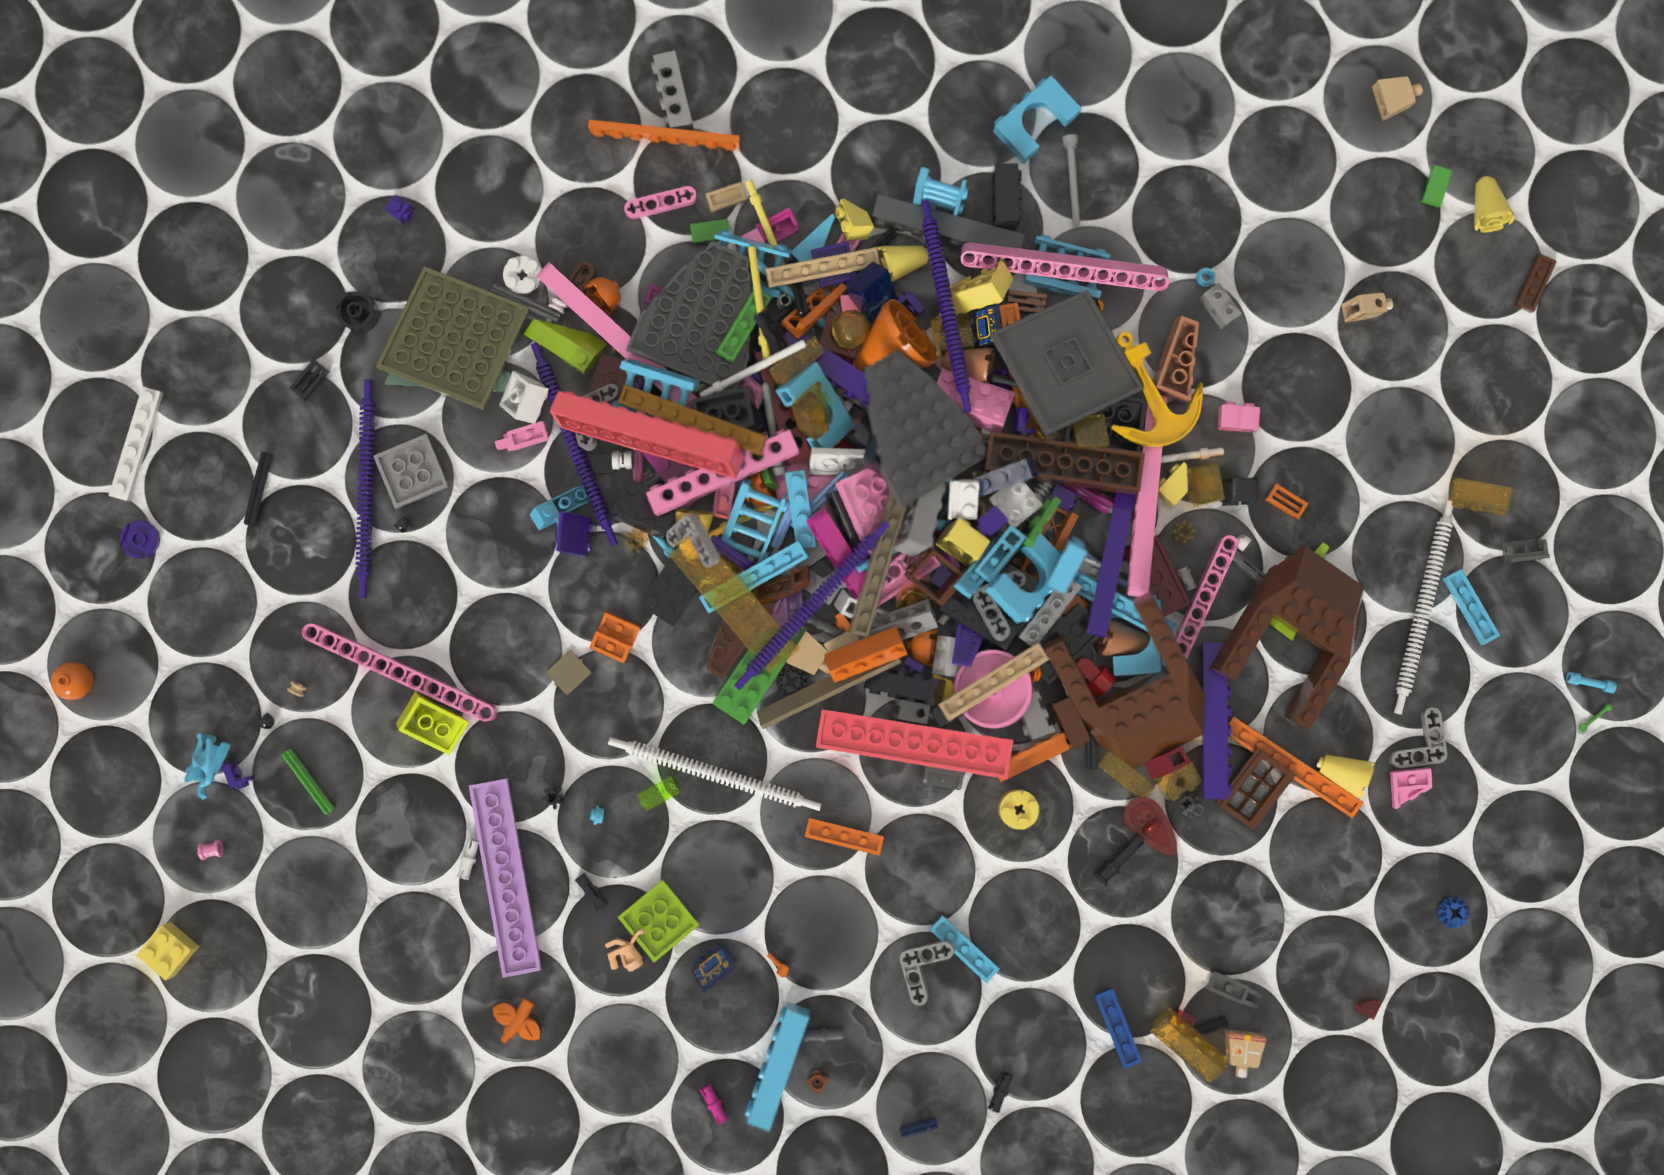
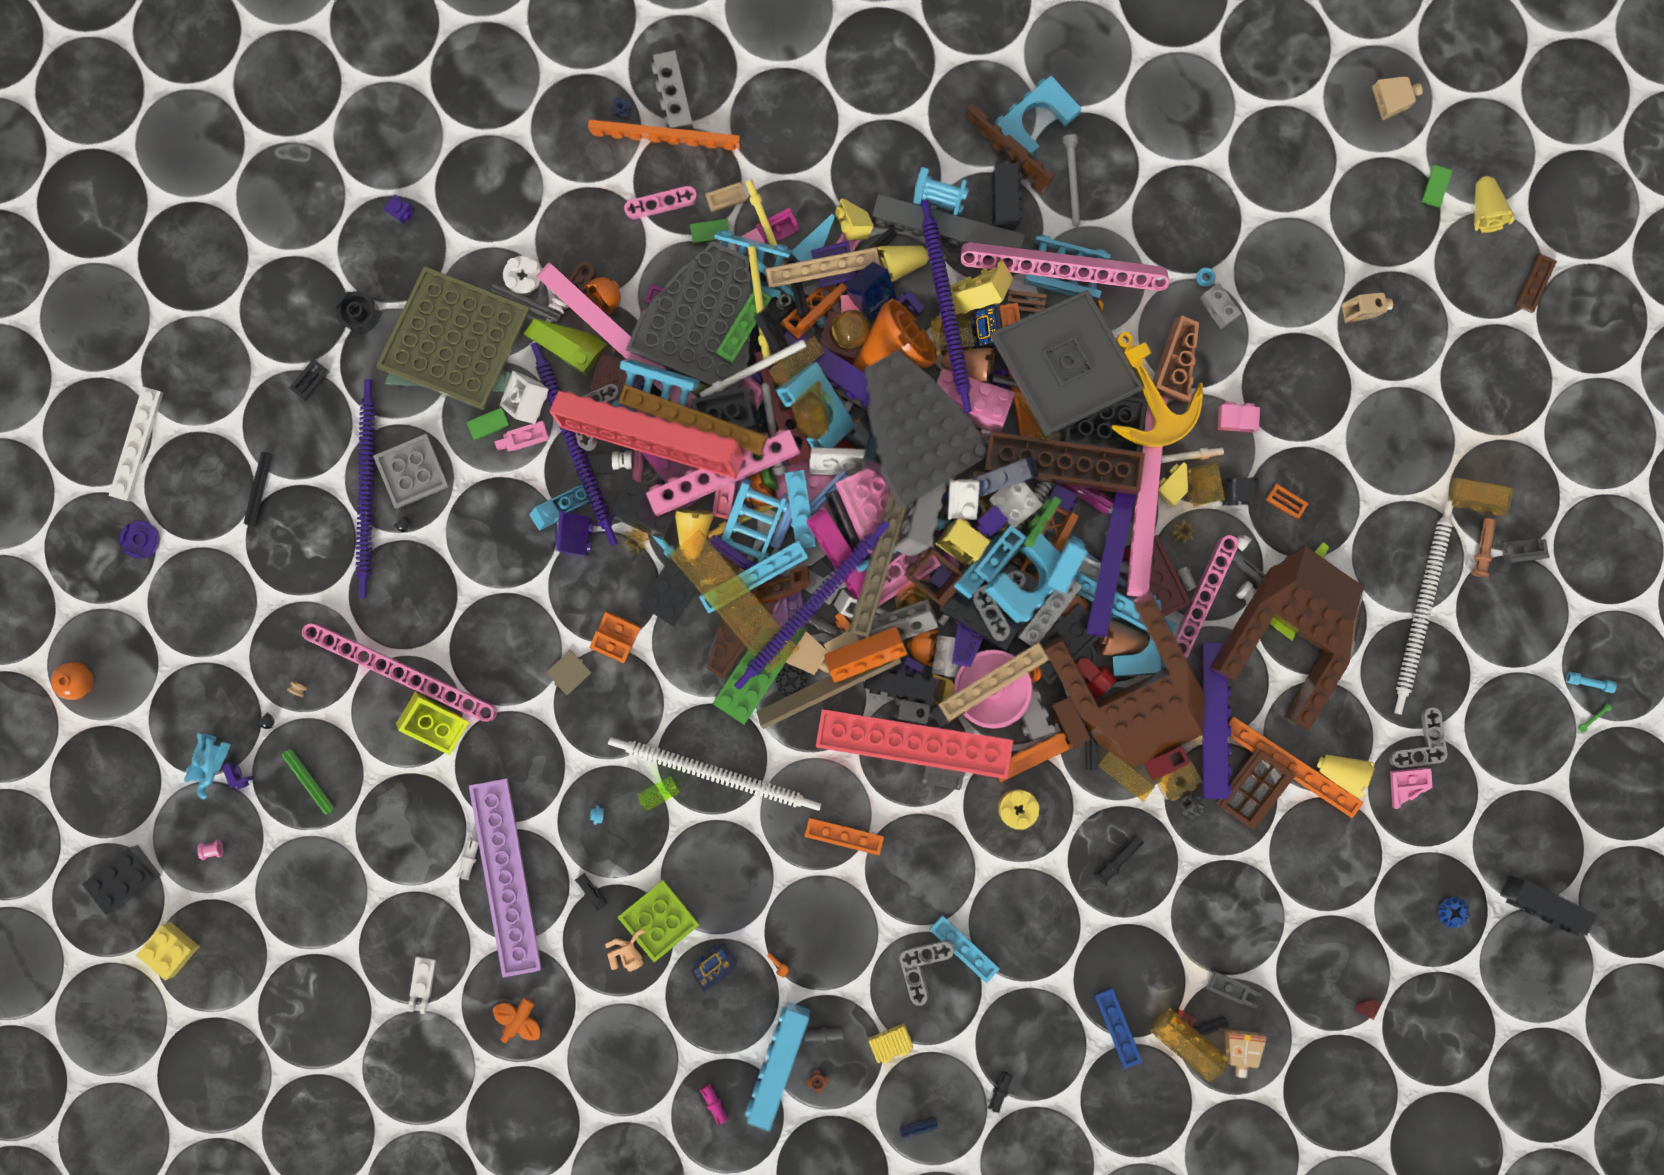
(121, 879): none -> black brick
(422, 982): none -> white hinge
(488, 423): none -> bright green tile
(548, 797): black gear -> none
(620, 112): none -> dark blue plate
(695, 532): light grey beam -> none
(891, 1043): none -> light yellow brick
(1012, 150): none -> reddish brown wing
(1020, 420): dark purple bracket -> none
(1091, 432): clear yellow piece -> none
(1151, 824): clear red shield -> none
(1246, 592): none -> white wheel
(1471, 607): medium azure plate -> none
(1483, 556): none -> nougat pin
(1547, 906): none -> black brick

